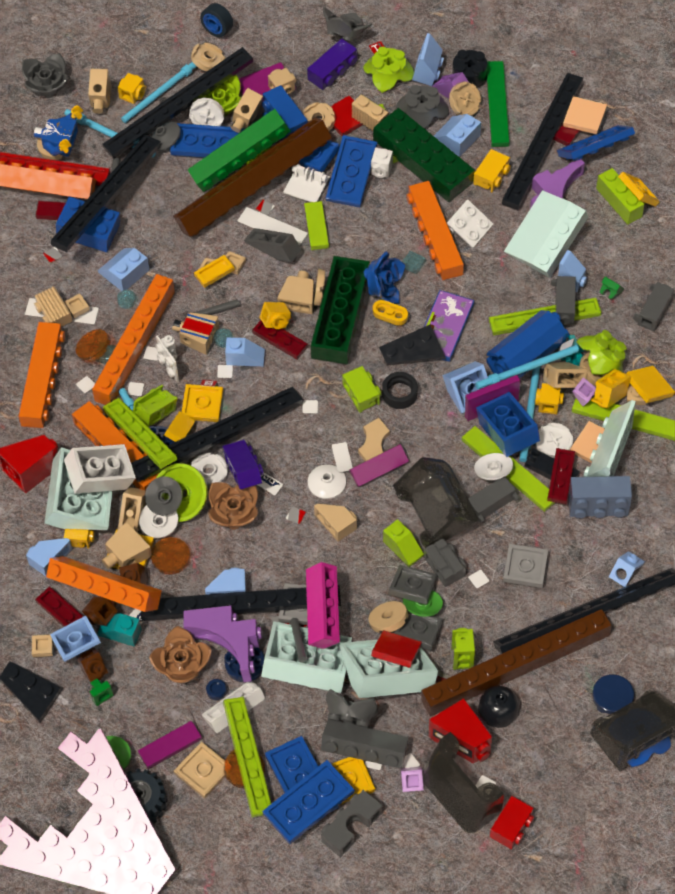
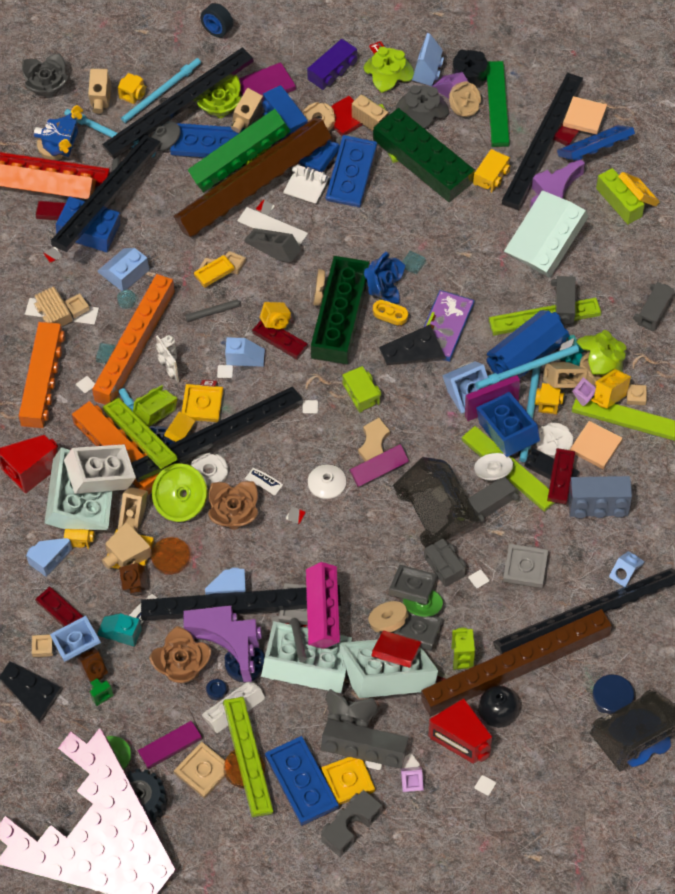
(93, 345): clear orange tile -> none
(100, 610): reddish brown brick -> none
(104, 583): orange brick -> none
(135, 389): white sticker -> none
(149, 527): white dish -> none
(151, 353): white sticker -> none
(155, 495): dark grey dish -> none
(197, 331): tan torso -> none
(201, 51): tan tile -> none
(206, 112): white tile -> none
(220, 337): clear light blue tile -> none
(243, 464): dark purple brick -> none
(283, 78): tan brick -> none
(298, 293): tan torso -> none
(308, 801): blue plate -> none
(316, 225): lime tile -> none
(336, 520): tan slope -> none
(342, 457): white sticker -> none
(347, 25): dark grey brick -> none
(381, 162): white brick -> none
(399, 402): black tyre -> none
(402, 543): lime slope -> none
(435, 230): orange brick -> none
(456, 792): clear smoke windscreen -> none
(459, 133): light blue slope -> none
(469, 223): white hinge -> none
(512, 822): red brick -> none
(572, 267): light blue slope -> none
(611, 442): light aqua slope -> none
(614, 288): green tile -> none
(650, 384): yellow tile -> none

